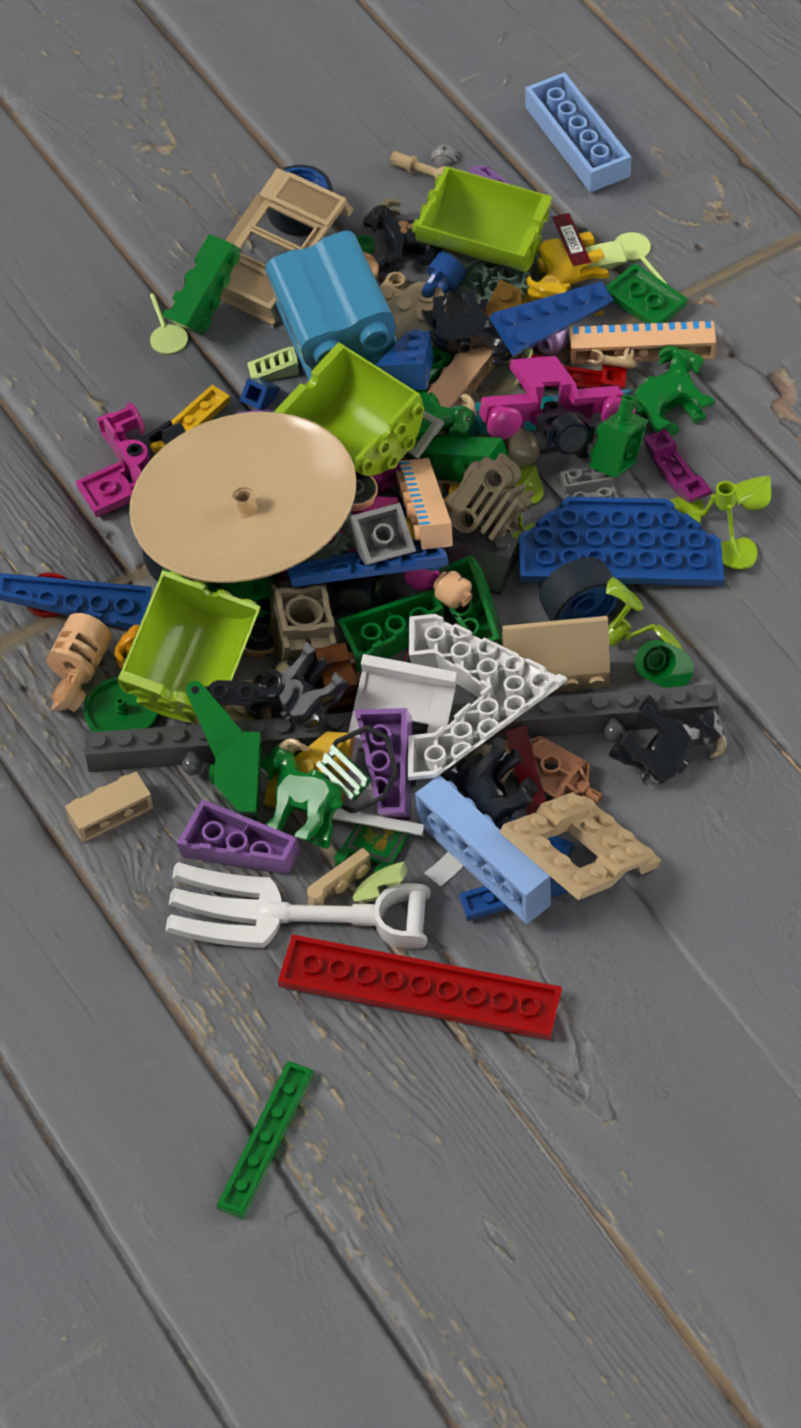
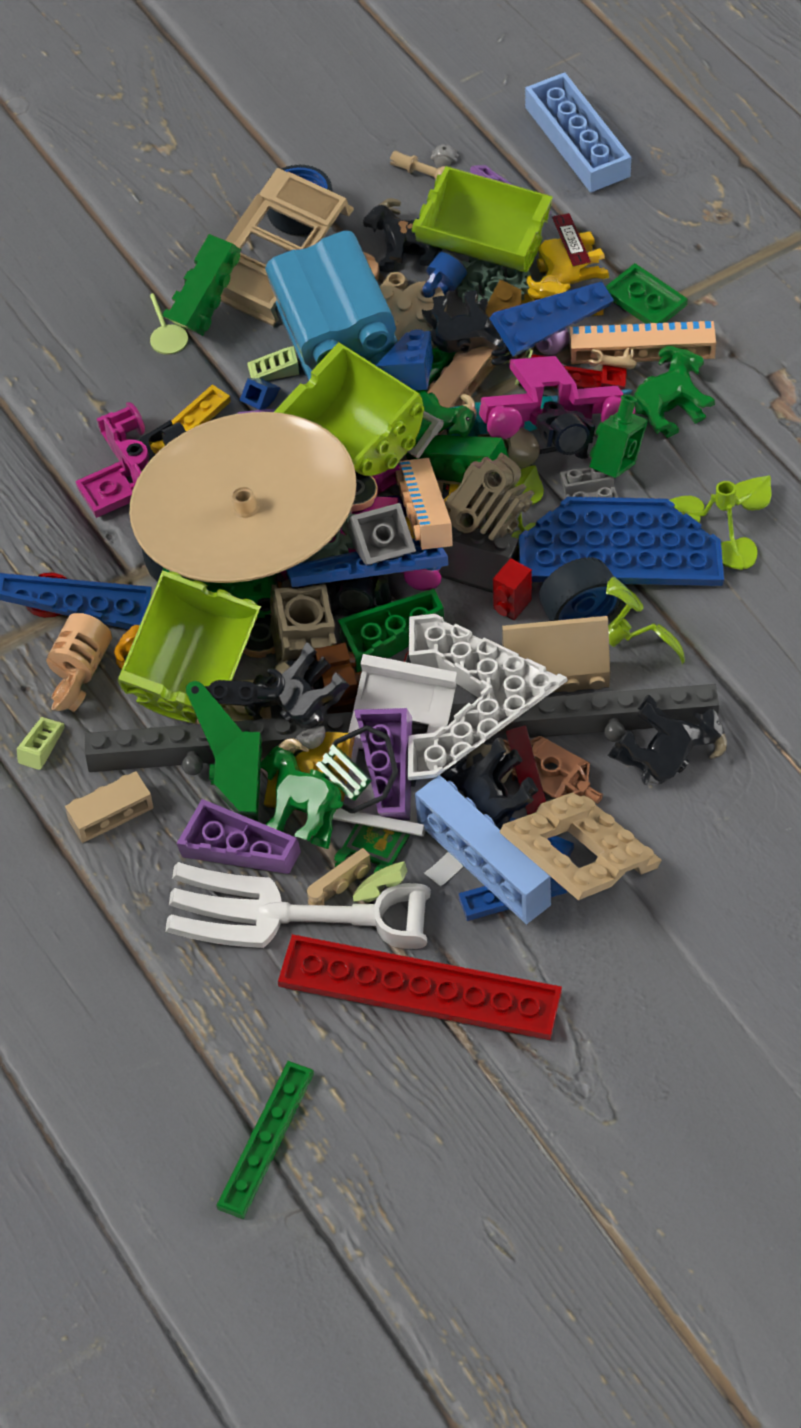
(34, 756): none -> yellowish green slope
(112, 709): green piece -> none
(312, 737): none -> light grey animal
(366, 243): green tile -> none
(452, 589): light nougat head -> none
(480, 613): green wedge -> none
(512, 589): none -> red brick
(613, 254): yellowish green slope -> none
(637, 248): yellowish green piece -> none
(664, 664): green piece -> none
(673, 468): magenta slope -> none

